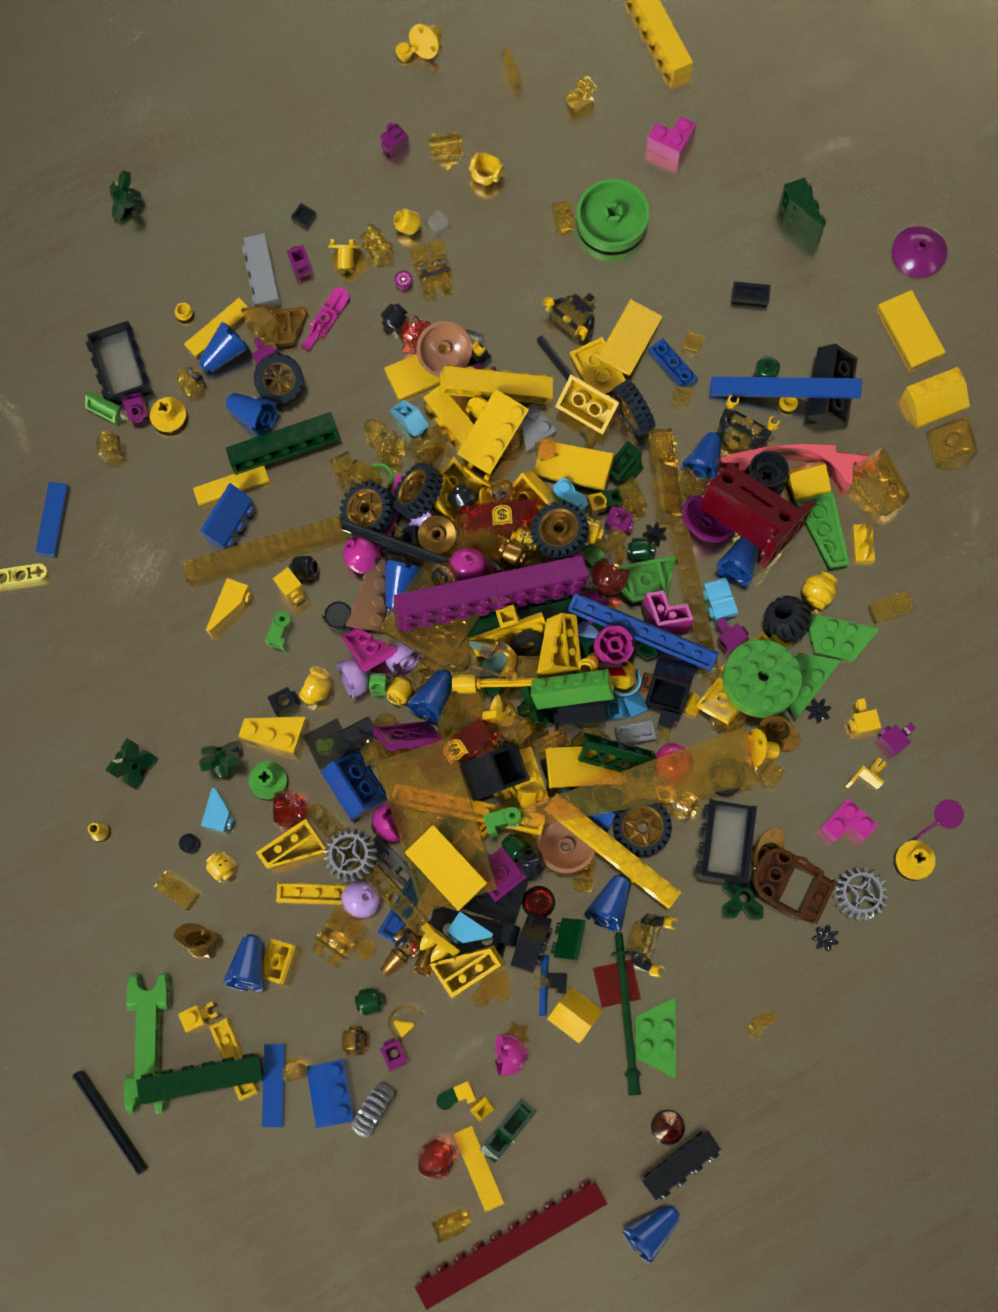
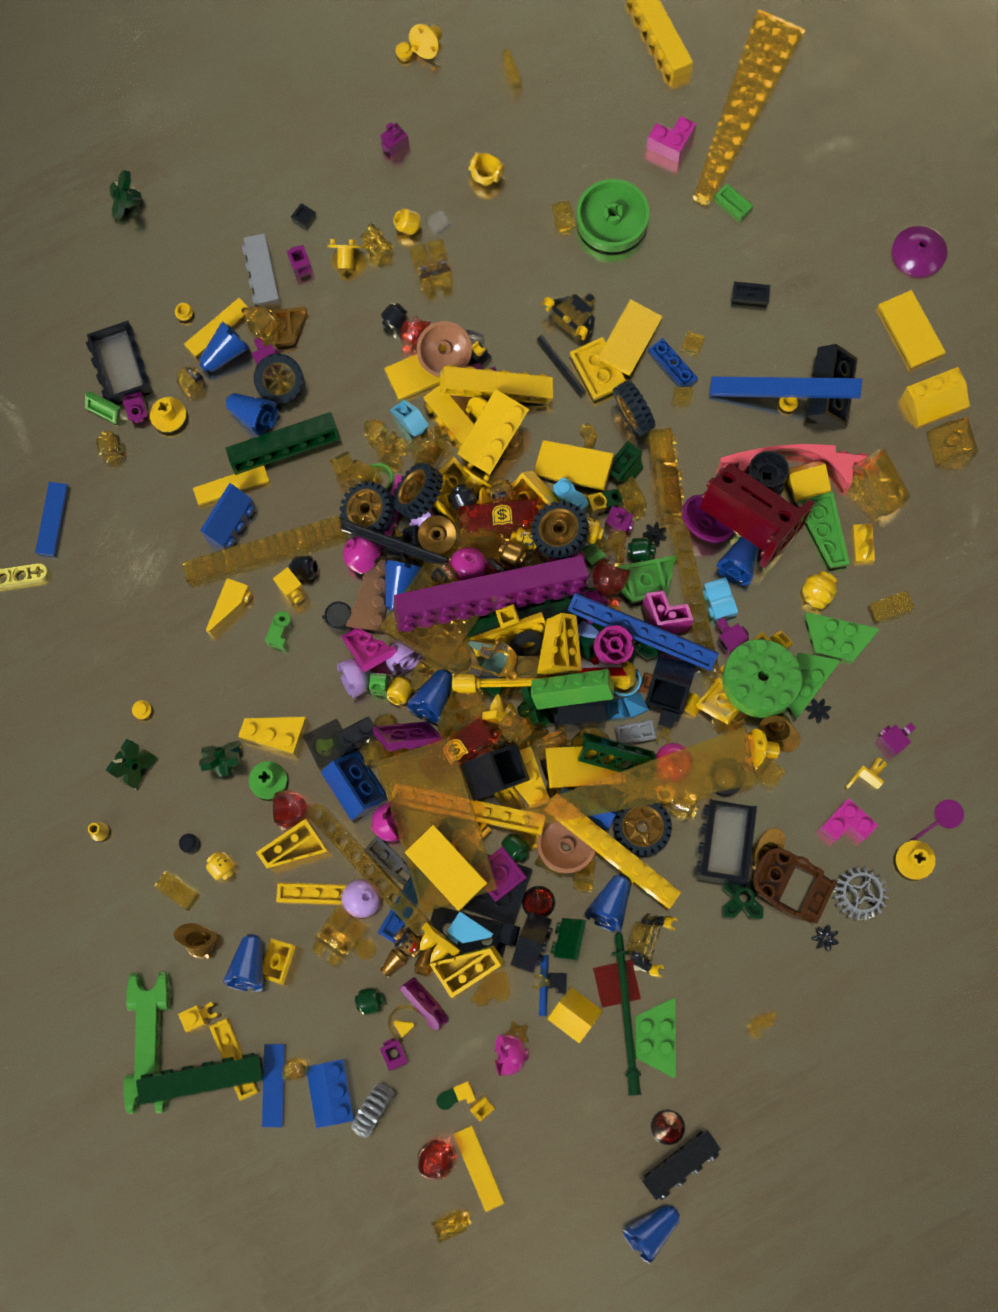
(109, 1122): black axle -> none
(141, 710): none -> yellow plate
(217, 814): medium azure slope -> none
(275, 699): black brick -> none
(316, 686): yellow hair -> none
(331, 309): dark pink piece -> none
(346, 860): light grey gear -> none
(354, 1040): pearl gold head -> none
(403, 280): tile -> none
(424, 1003): none -> magenta hinge
(445, 144): clear yellow hips -> none
(501, 819): bright green leg -> none
(508, 1130): dark green slope -> none
(511, 1244): dark red brick -> none
(525, 798): yellow slope -> none
(531, 862): black head -> none
(535, 427): light grey wing -> none
(546, 449): clear yellow plate -> none
(581, 94): clear yellow hips -> none
(588, 404): yellow slope -> none
(589, 663): yellow cone -> none
(690, 483): clear yellow bracket -> none
(705, 457): blue cone -> none
(733, 201): none -> bright green tile
(742, 431): torso -> none
(759, 70): none -> clear yellow wing
(767, 367): dark green head -> none
(787, 618): black wheel -> none
(802, 208): dark green slope -> none
(864, 721): yellow brick -> none

